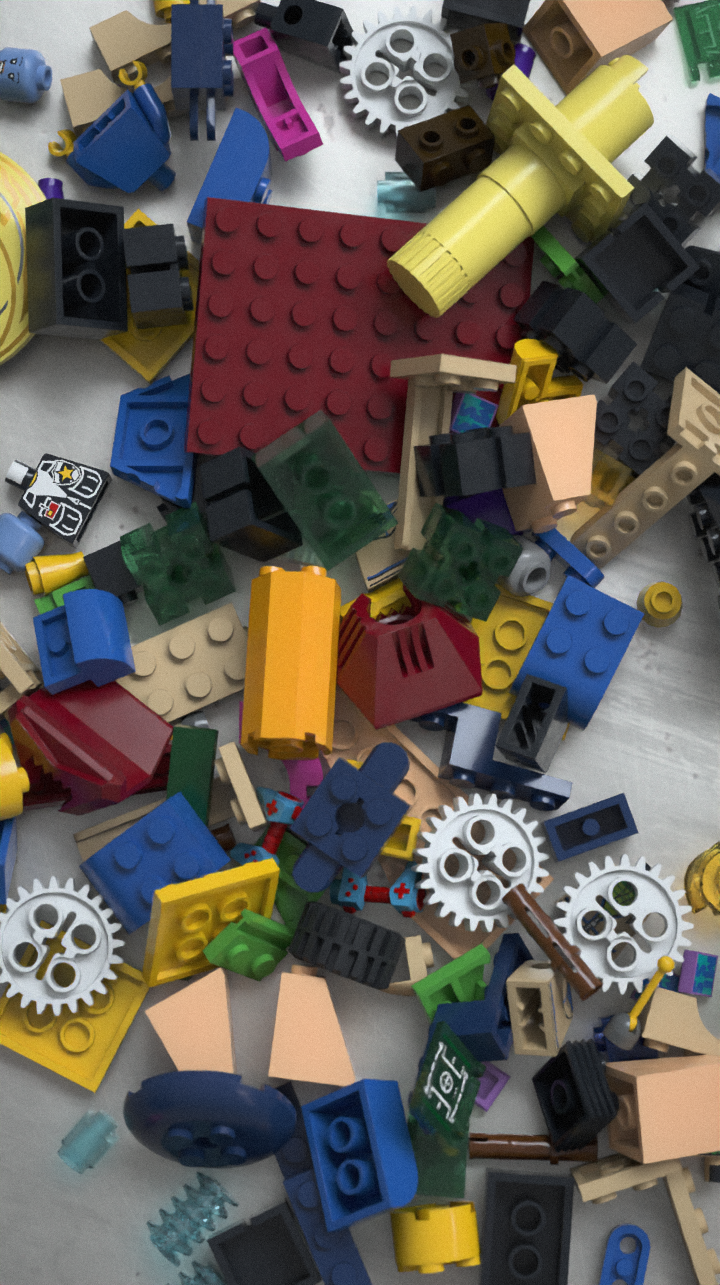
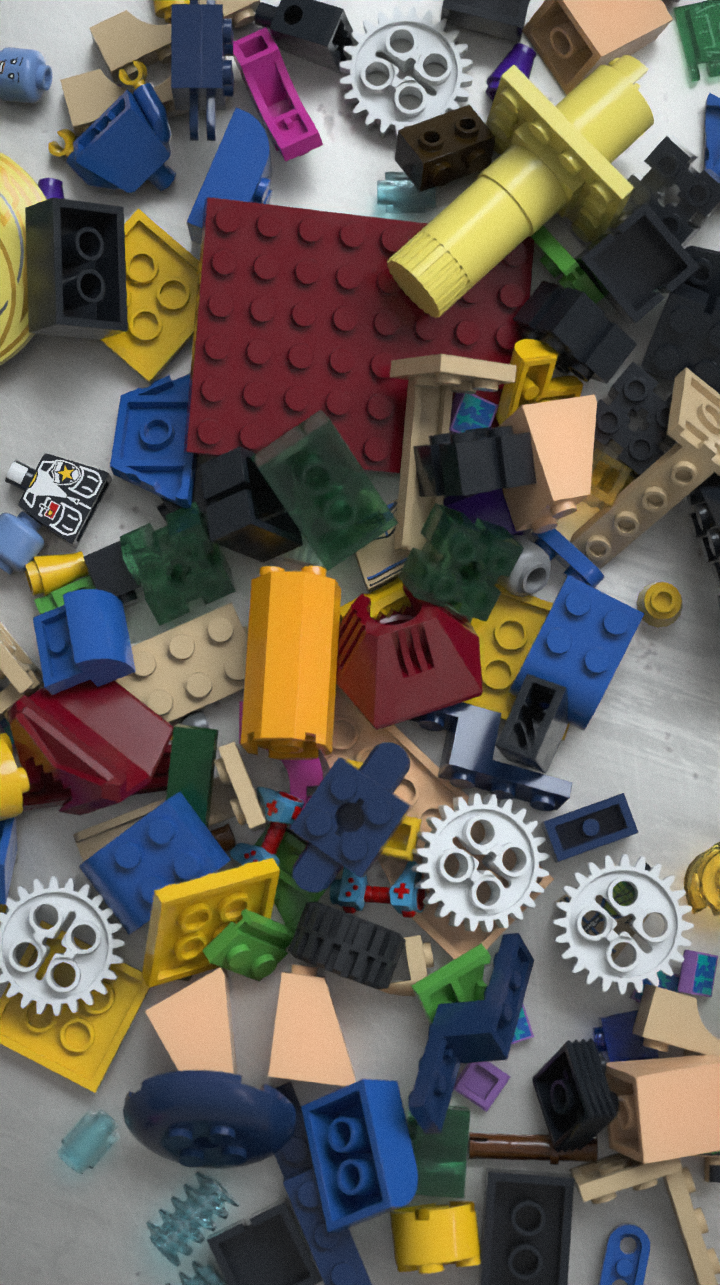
(156, 282): black piece -> none
(447, 1088): clear green piece -> none
(483, 54): dark brown brick -> none
(535, 997): tan torso -> none
(584, 981): reddish brown pin -> none
(625, 1027): hinge -> none

